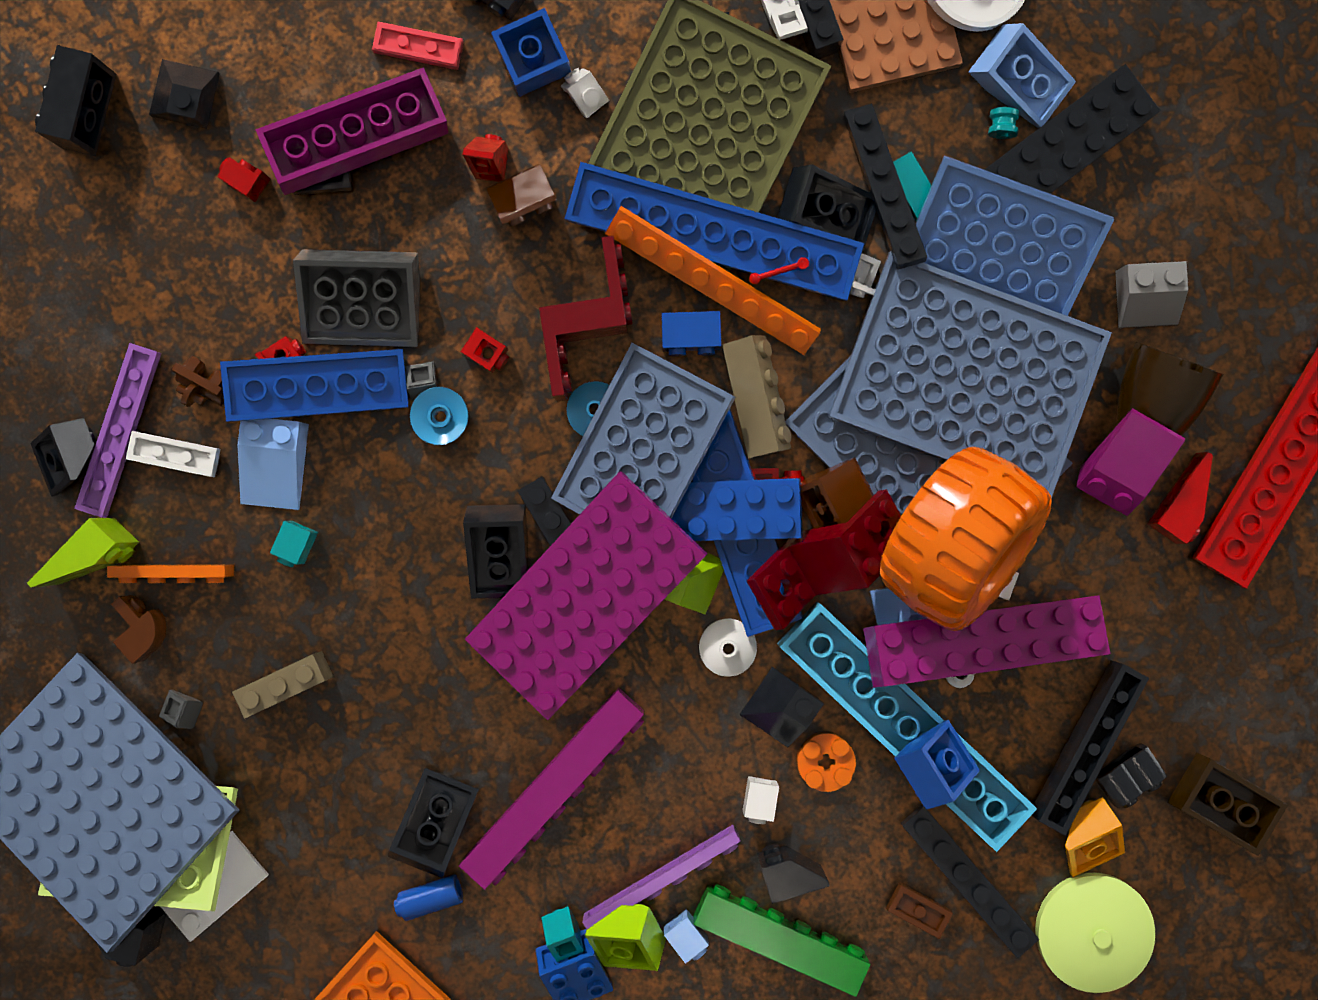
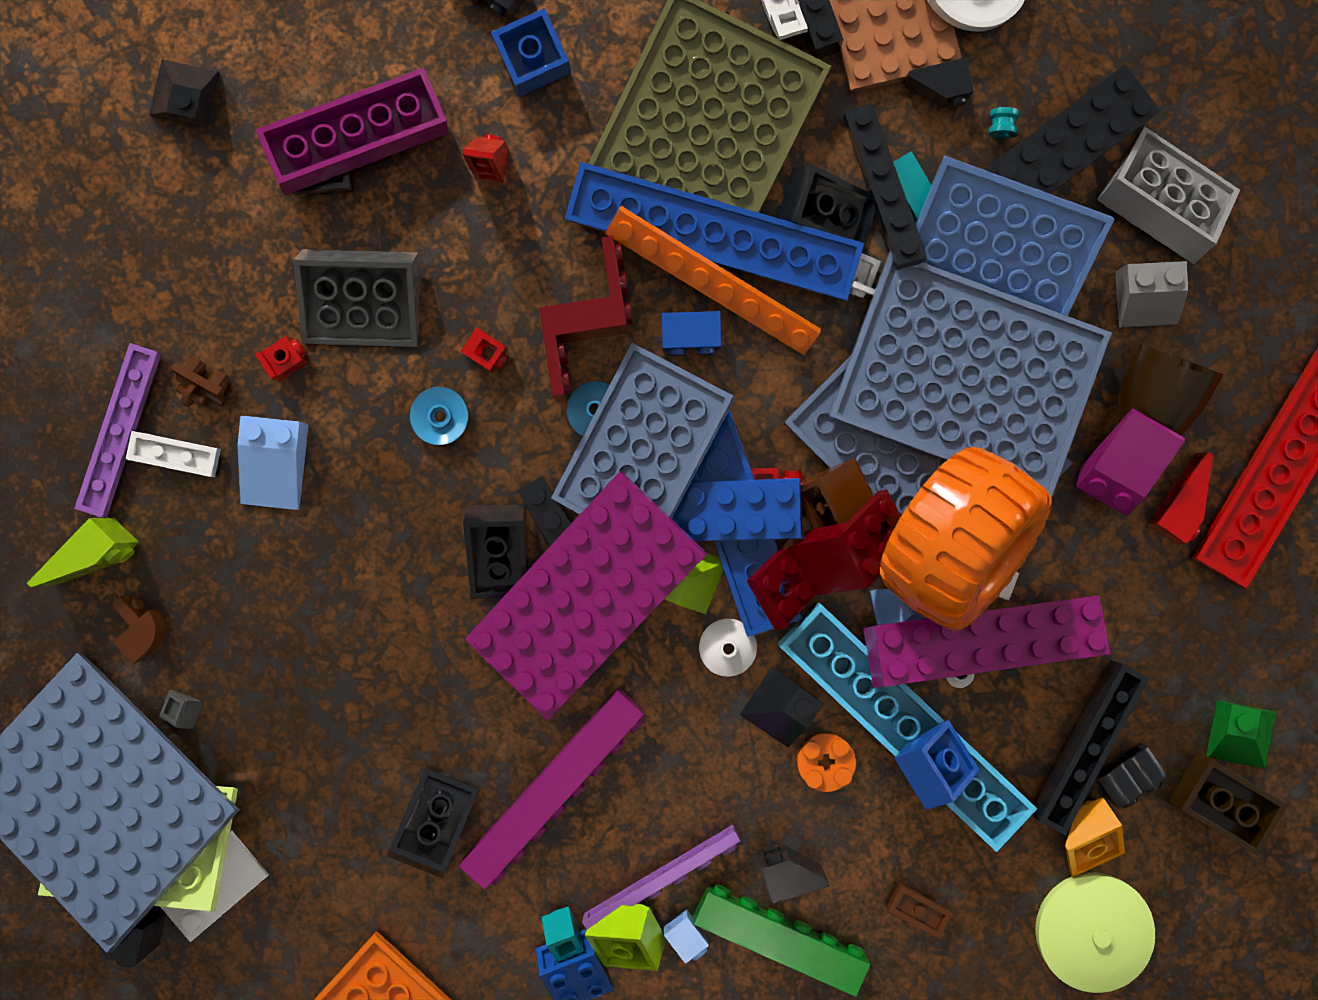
(63, 452): black slope -> none
(75, 101): black brick -> none
(159, 573): orange plate -> none
(243, 178): red brick -> none
(282, 684): dark tan brick -> none
(293, 543): teal brick -> none
(313, 385): blue plate -> none
(417, 45): coral tile -> none
(420, 378): dark grey slope -> none
(429, 898): blue brick -> none
(521, 195): reddish brown slope -> none
(584, 91): white bracket -> none
(757, 396): dark tan brick -> none
(760, 800): white brick -> none
(802, 264): red hinge -> none
(942, 83): none -> black slope
(969, 881): black plate -> none
(1022, 74): light blue slope -> none
(1170, 196): none -> light grey slope
(1241, 734): none -> green slope

